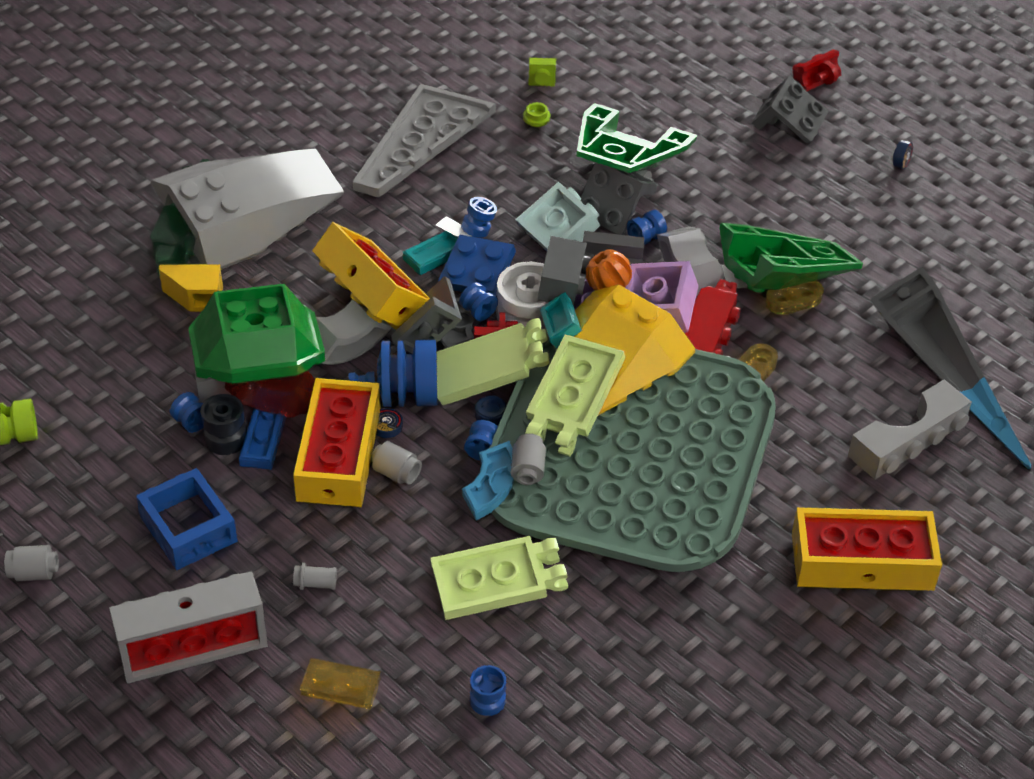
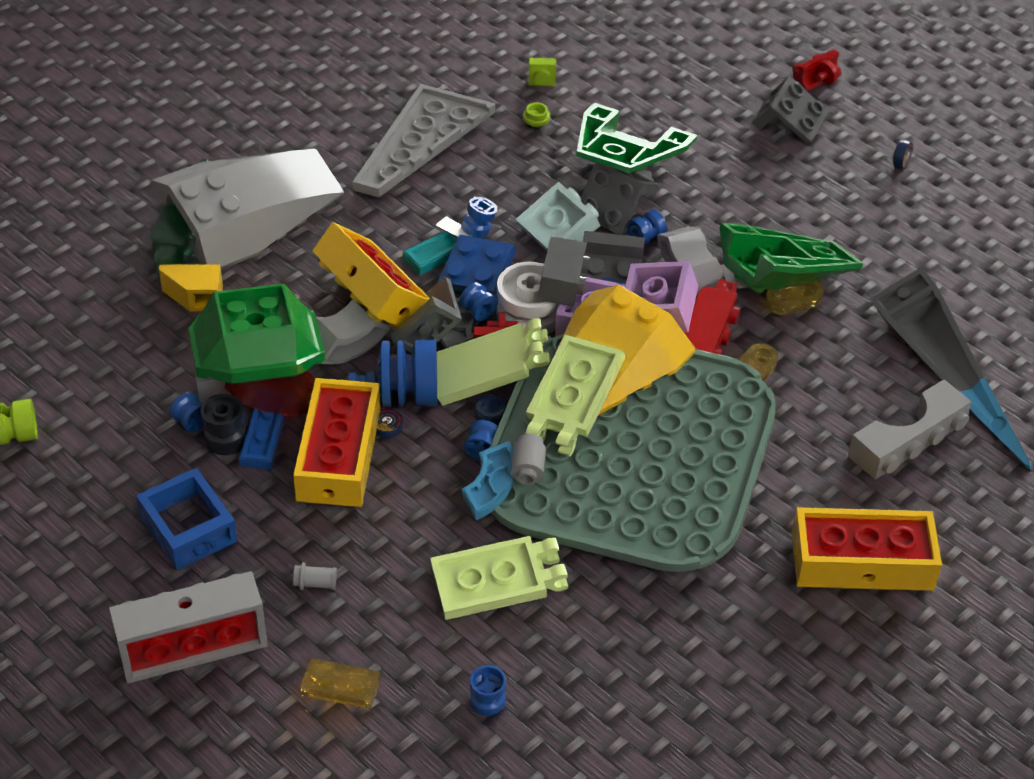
(31, 563): light grey brick -> none
(396, 463): light grey brick -> none
(560, 319): teal tile -> none
(608, 270): orange piece -> none

